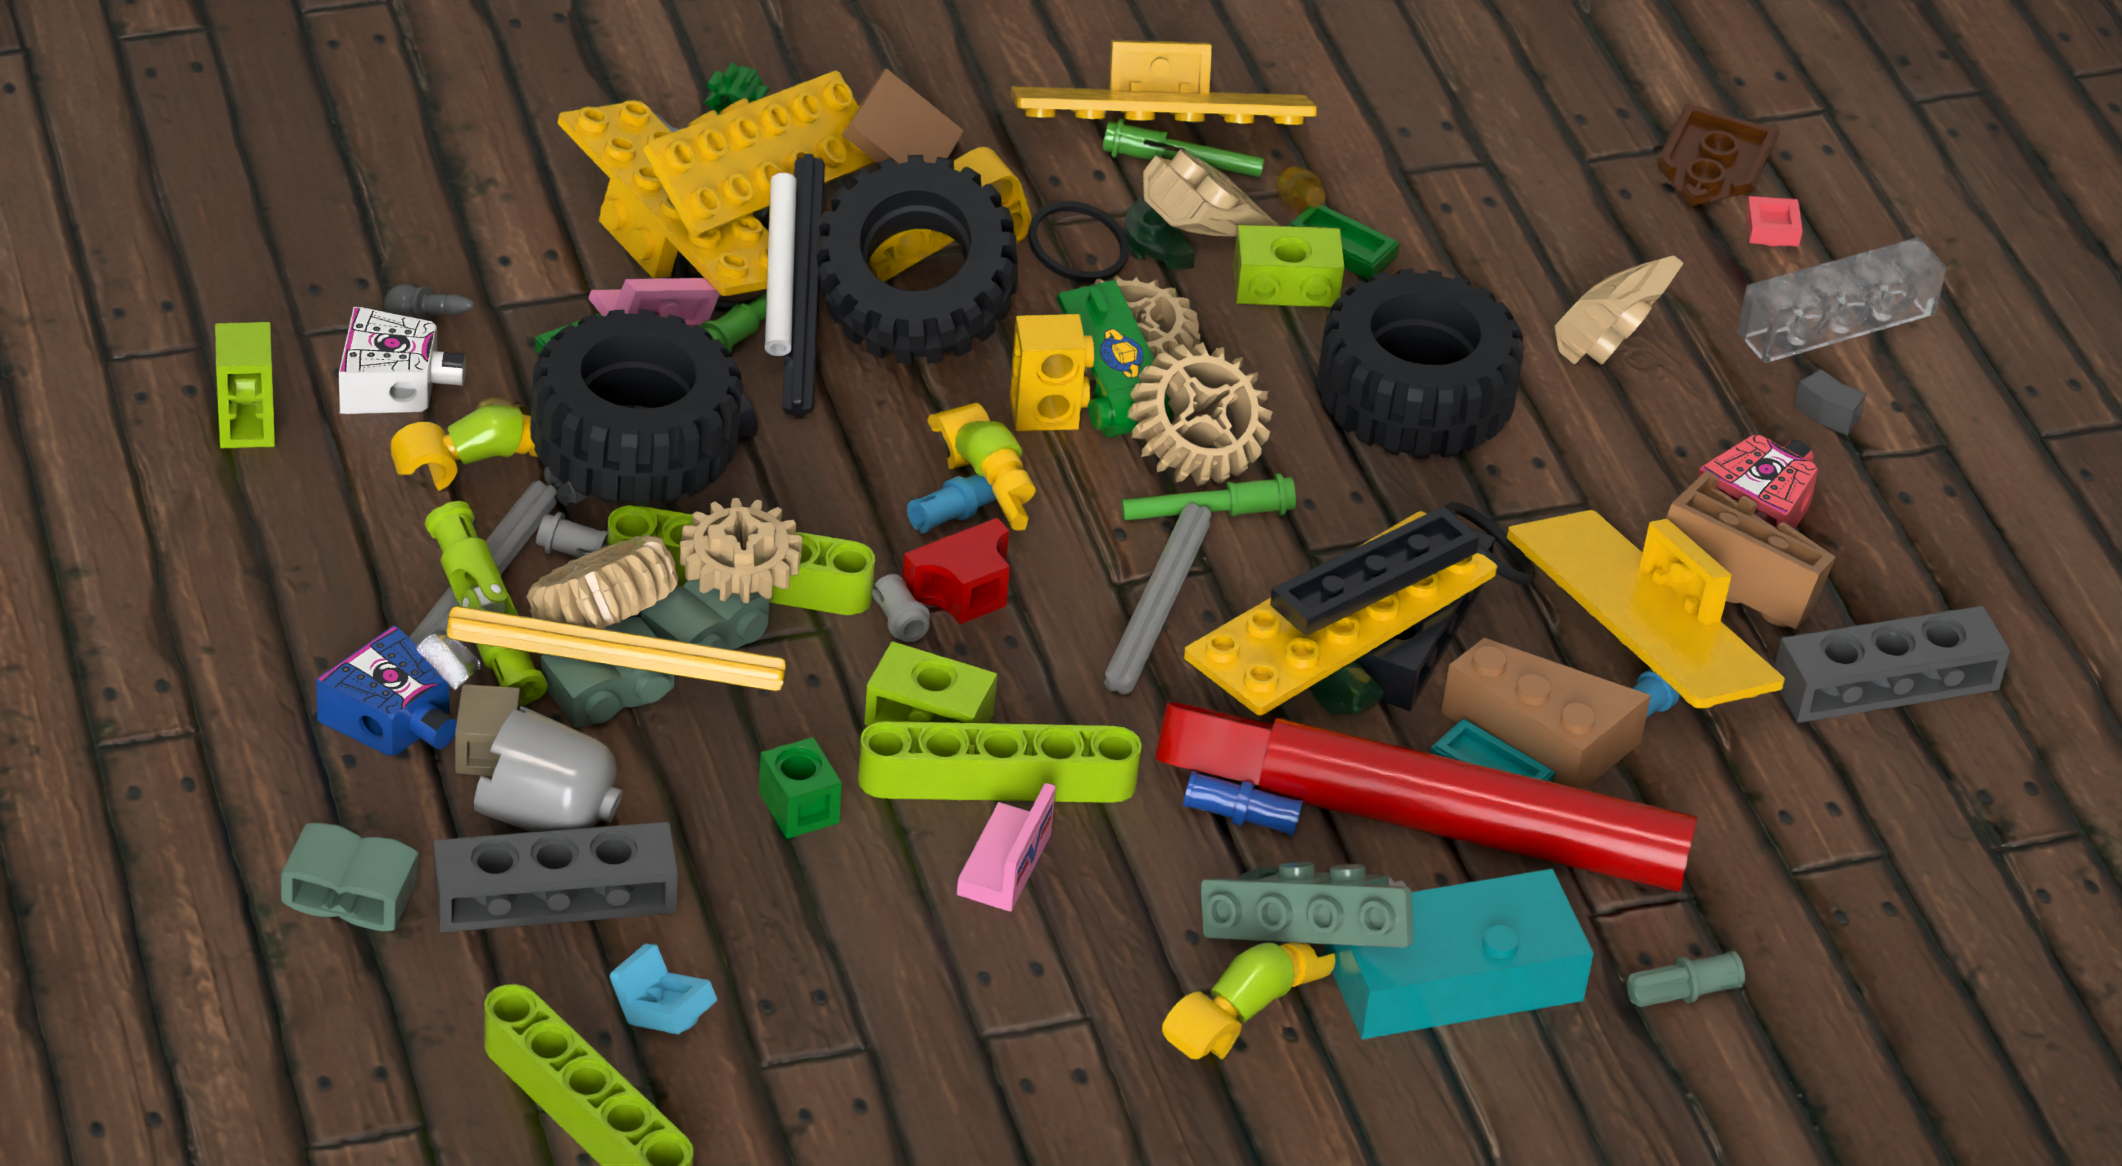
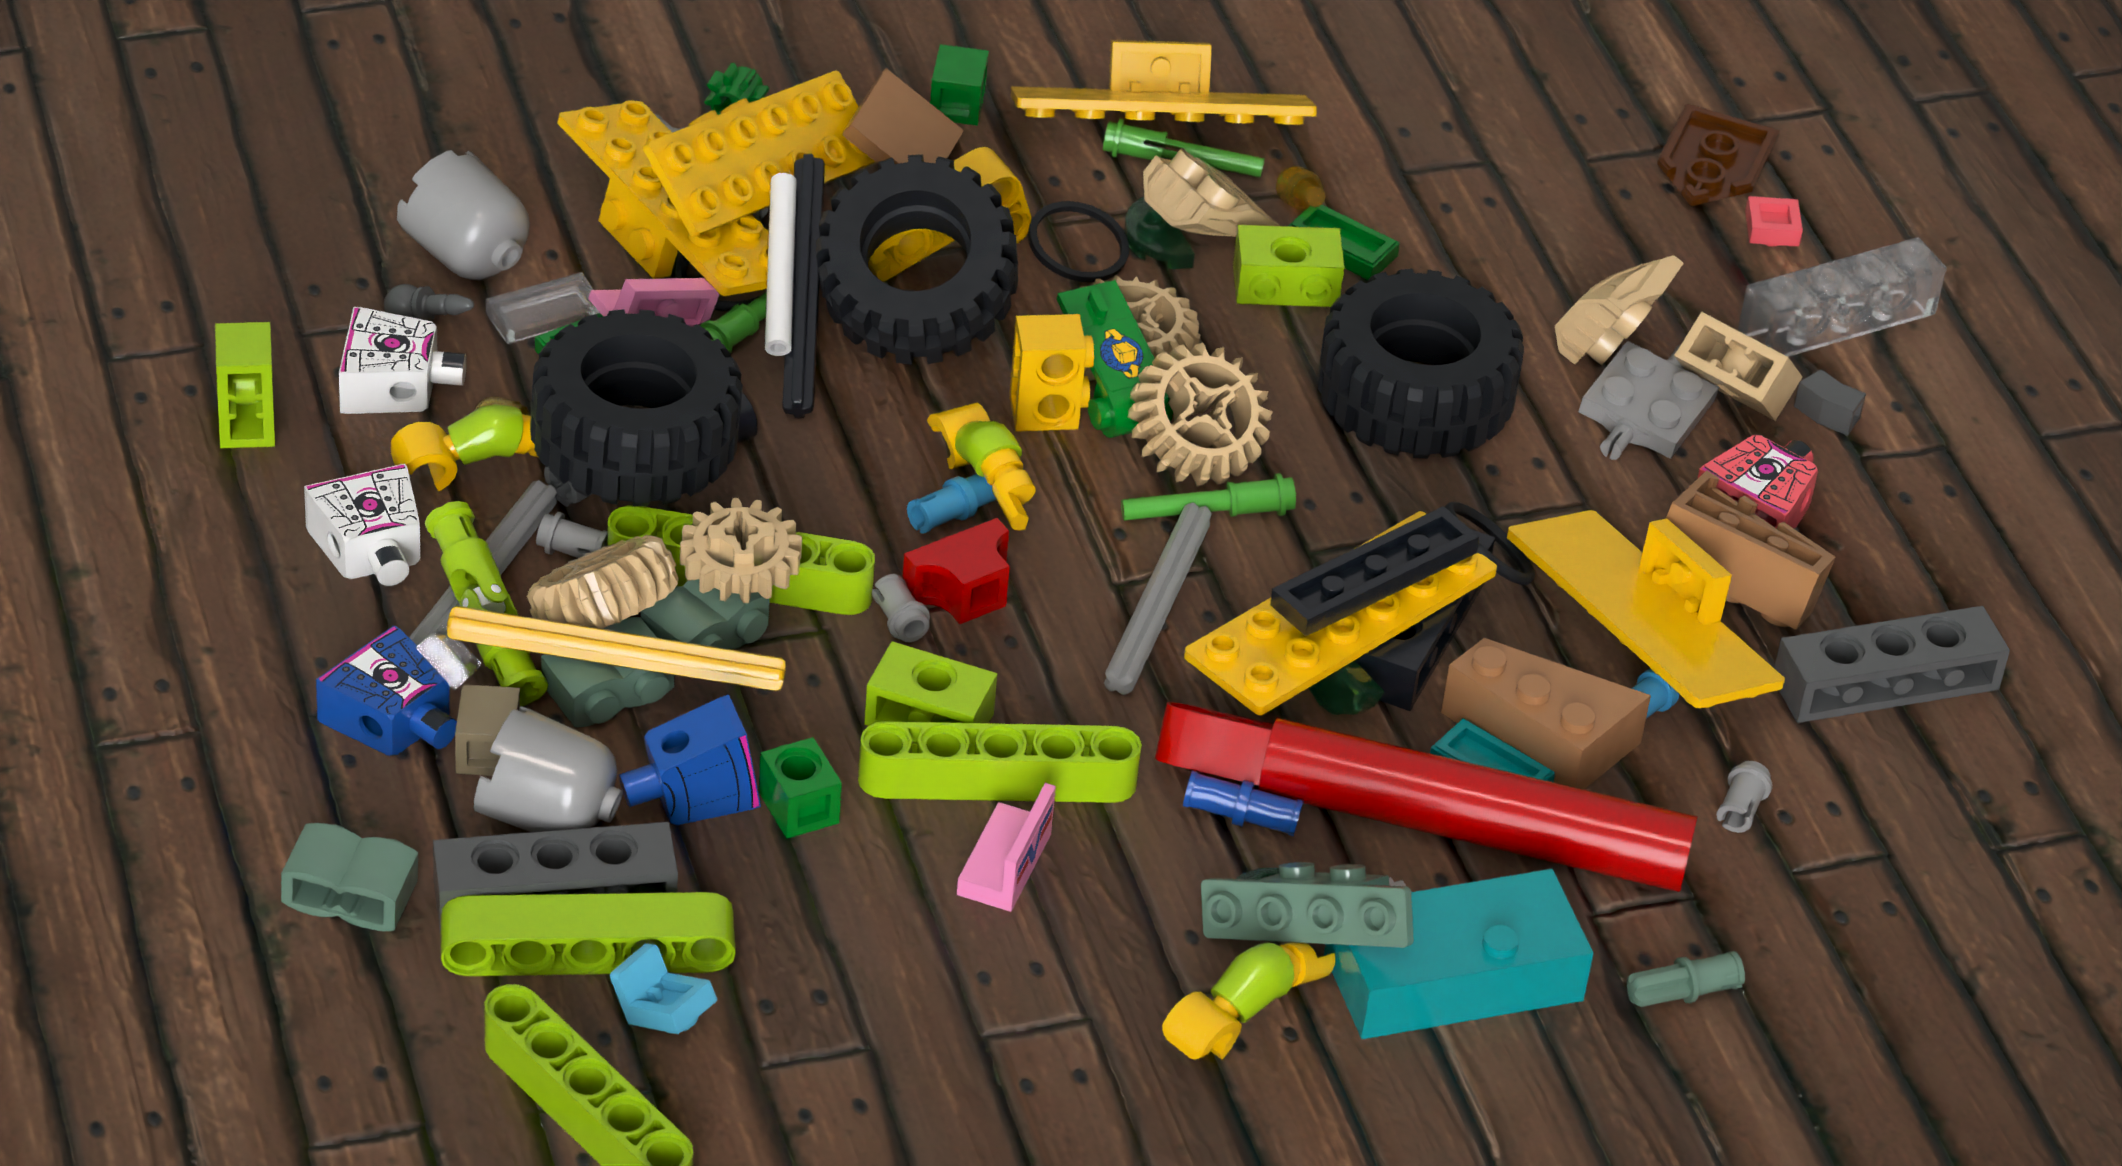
(366, 523): none -> white torso
(465, 216): none -> light grey cylinder
(540, 307): none -> clear tile
(584, 932): none -> lime beam
(696, 766): none -> blue torso
(960, 83): none -> green brick
(1647, 401): none -> light grey plate
(1739, 365): none -> tan brick
(1748, 786): none -> light grey pin

